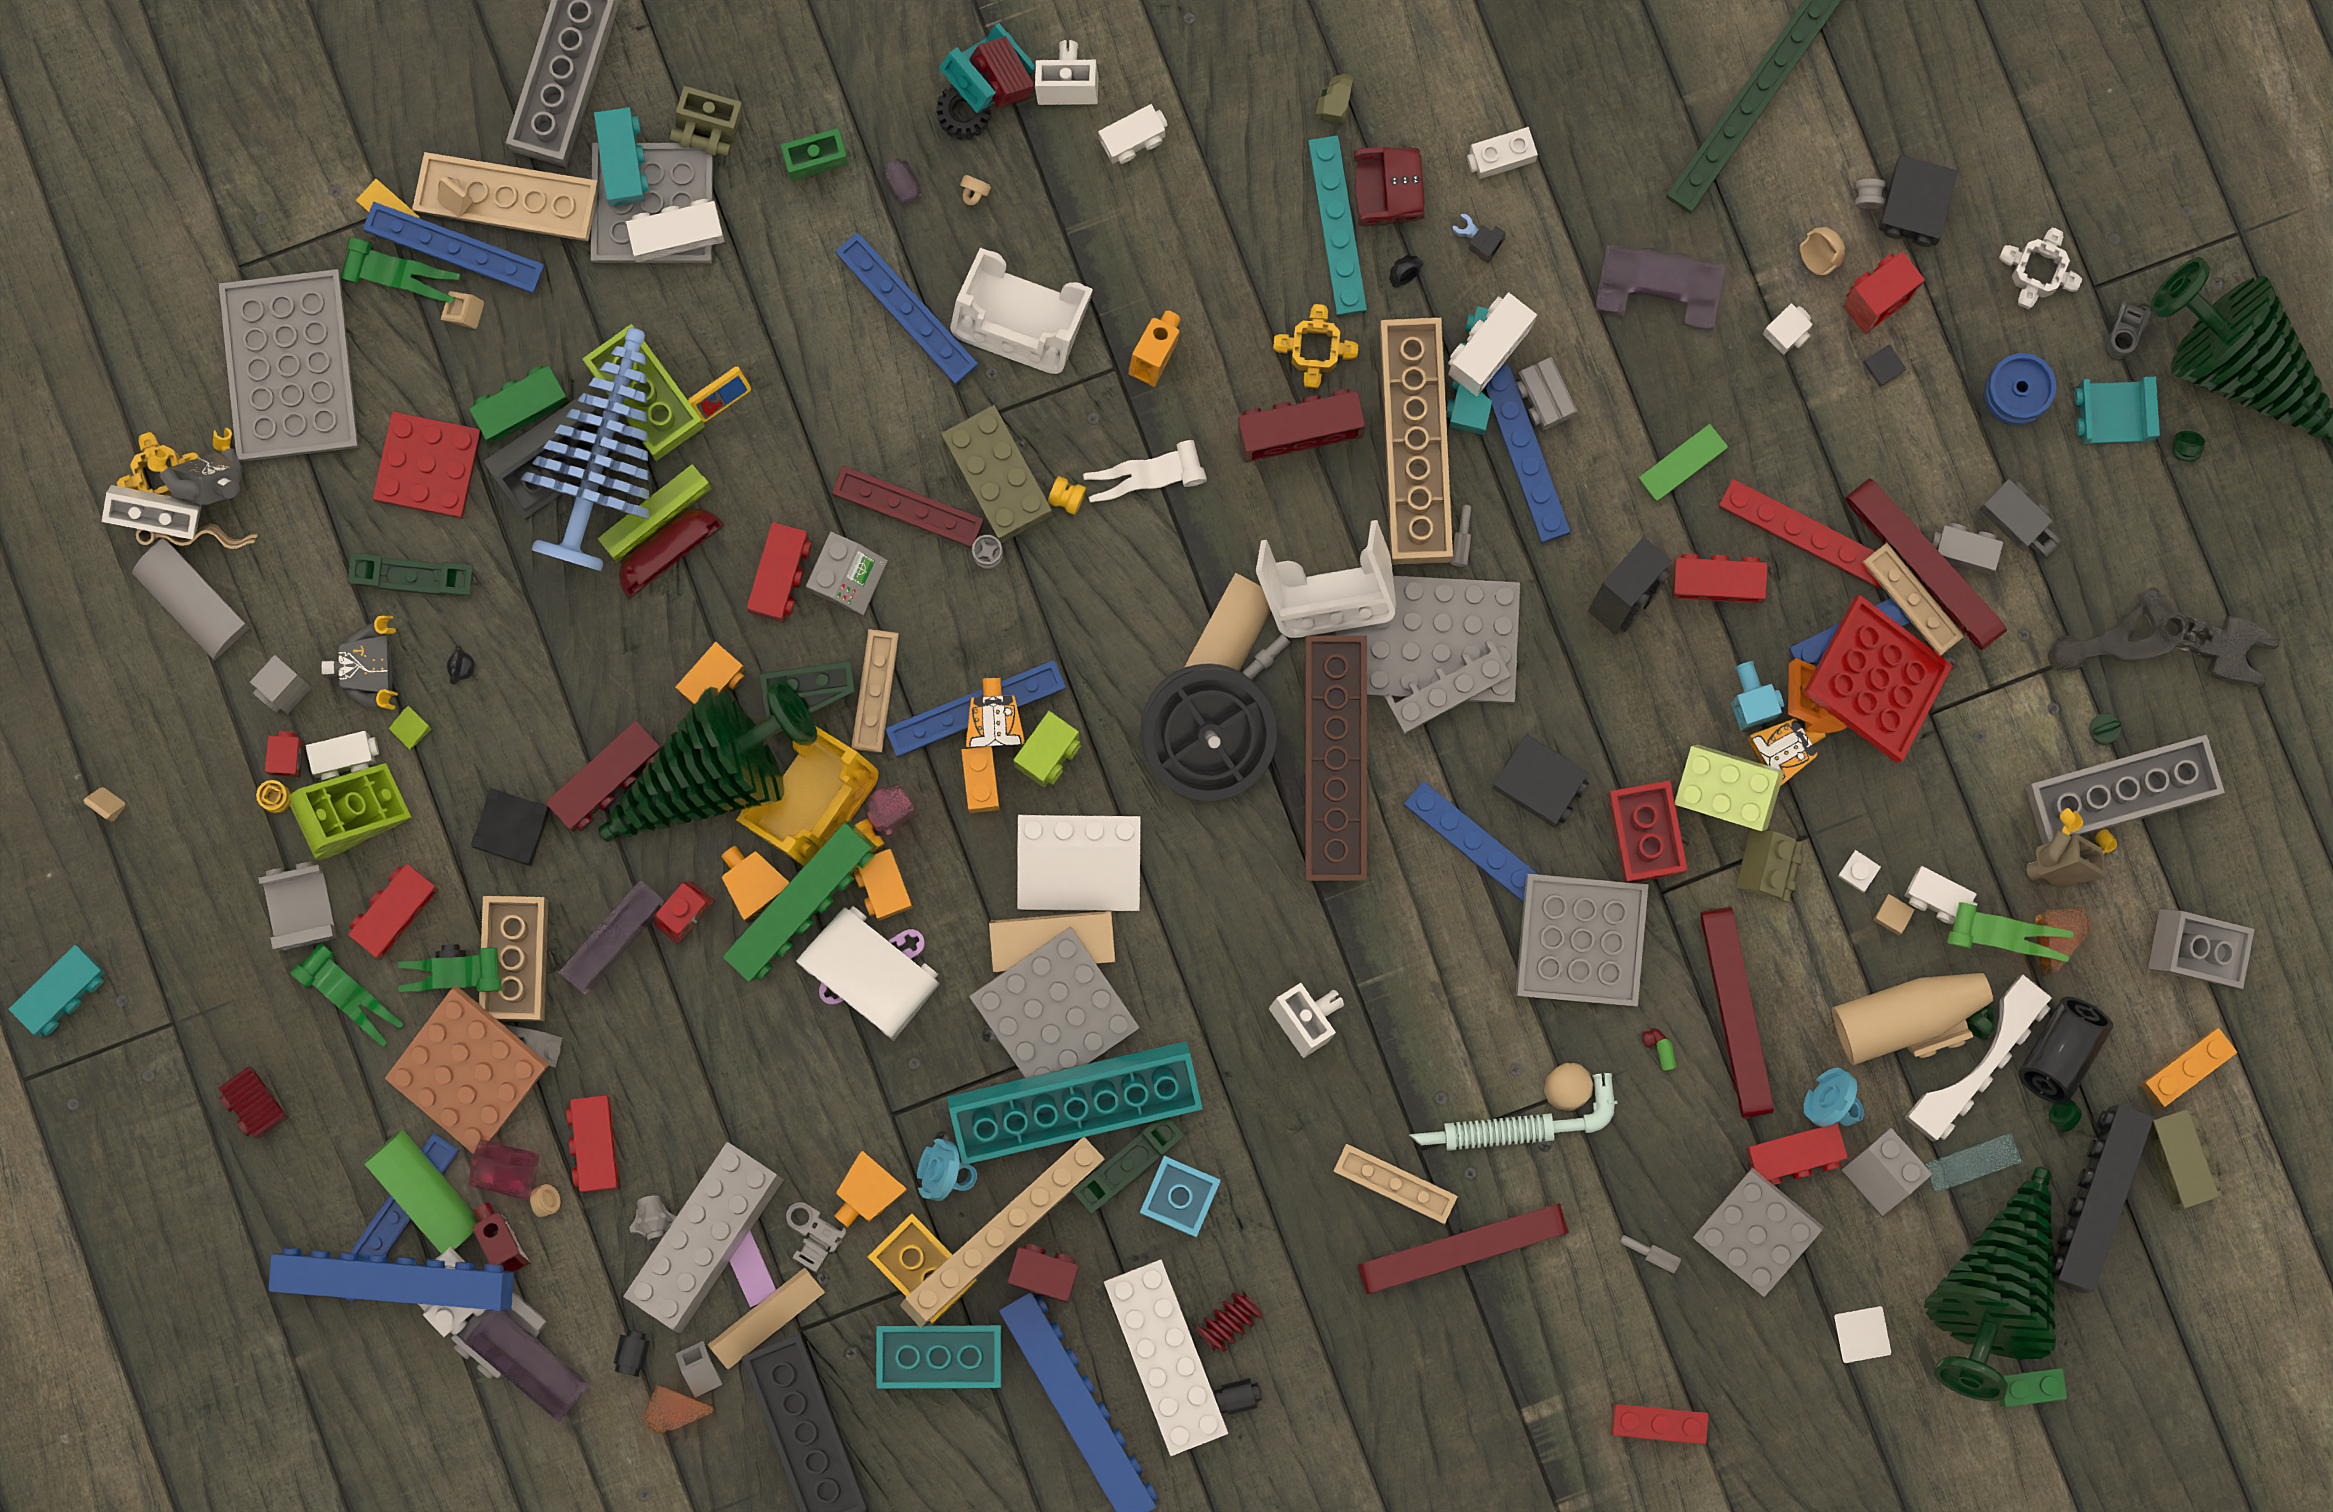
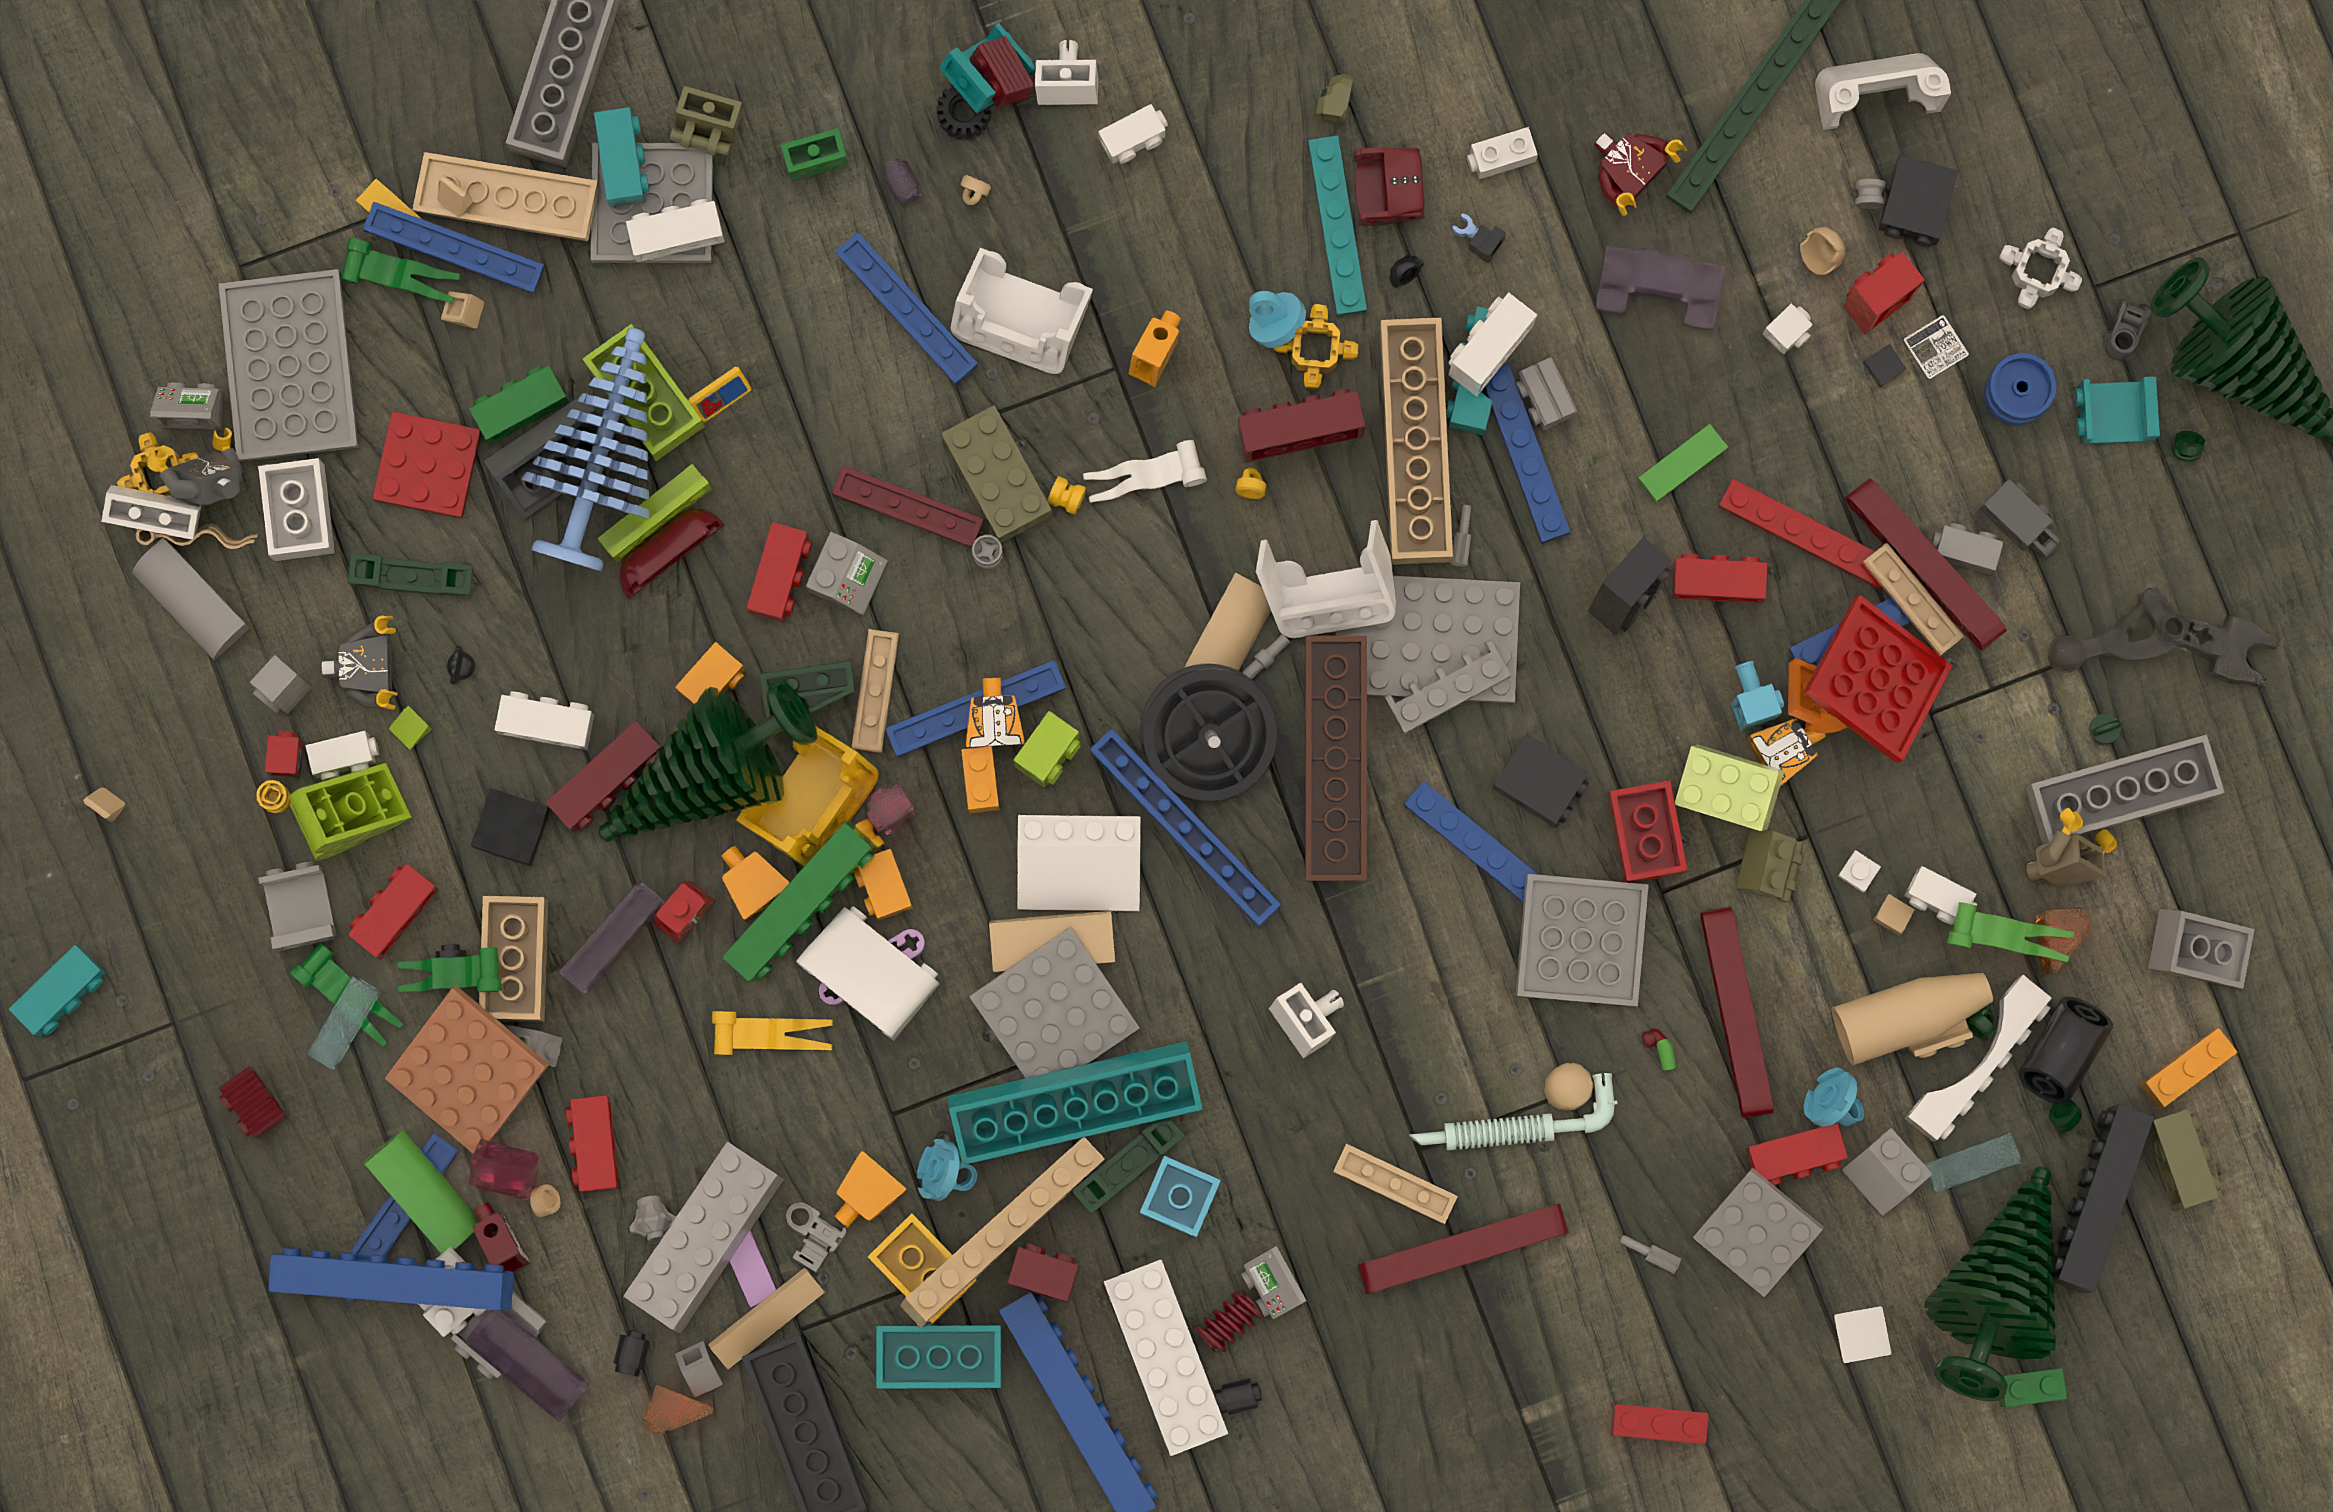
(188, 407): none -> light grey slope
(296, 509): none -> white brick
(344, 1022): none -> clear light blue tile
(544, 721): none -> white brick
(763, 1033): none -> yellow flag
(1185, 828): none -> blue brick
(1251, 487): none -> yellow tile
(1273, 1283): none -> slope
(1275, 317): none -> medium azure tile
(1632, 165): none -> dark red torso
(1841, 85): none -> white windscreen
(1936, 347): none -> sticker

